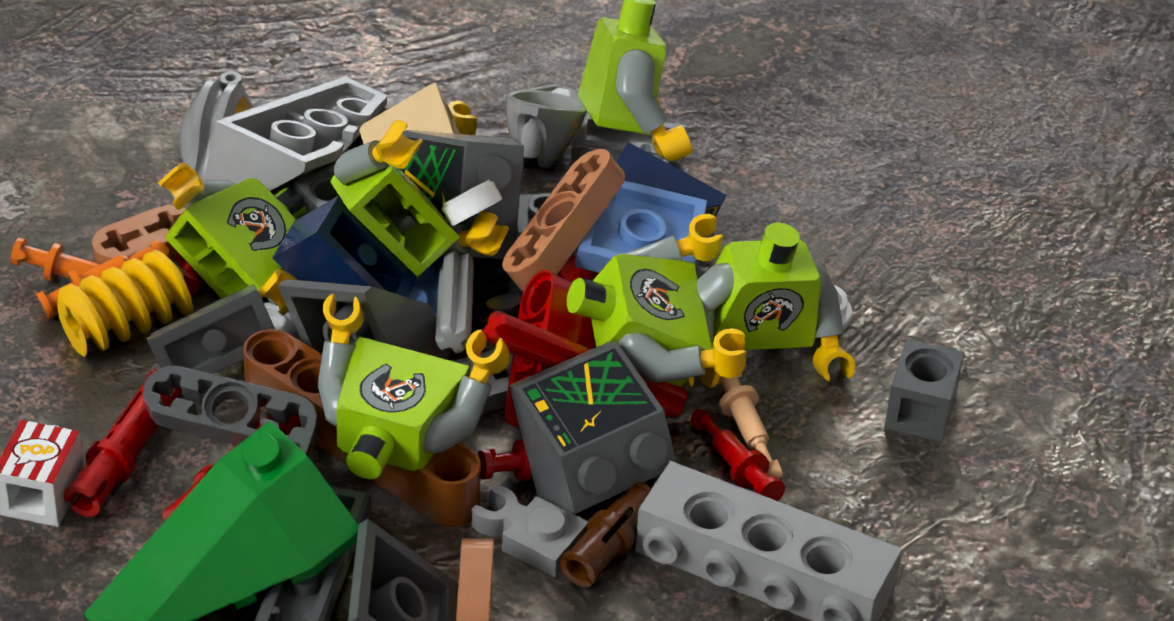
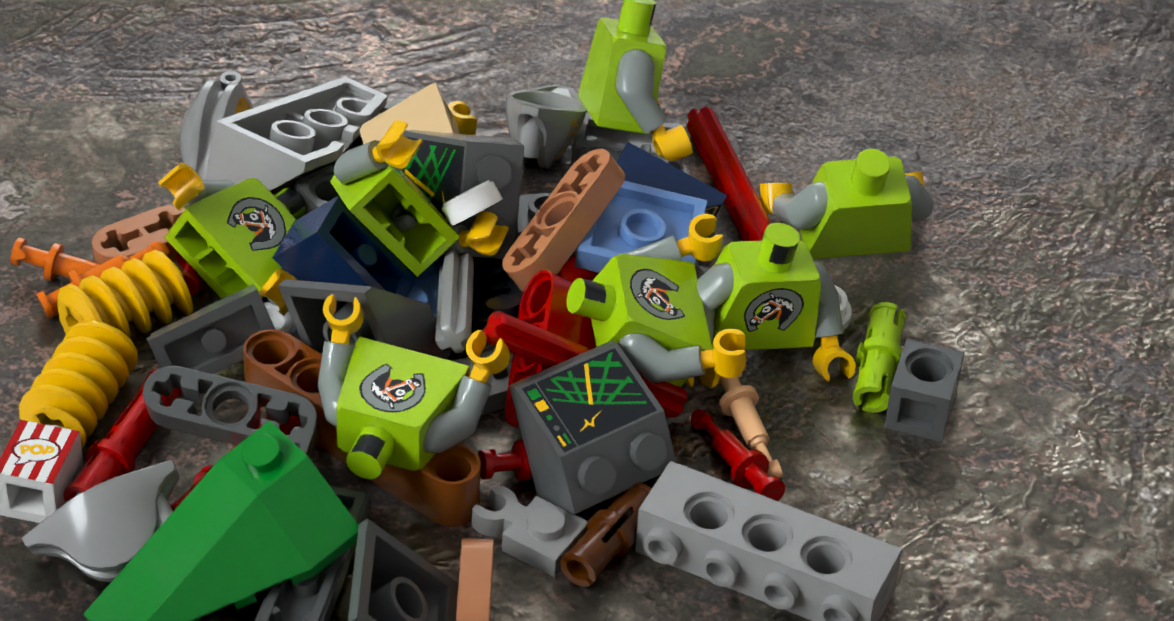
(81, 378): none -> yellow piece
(107, 522): none -> light grey hat
(728, 174): none -> red axle
(853, 206): none -> lime torso
(879, 357): none -> lime pin

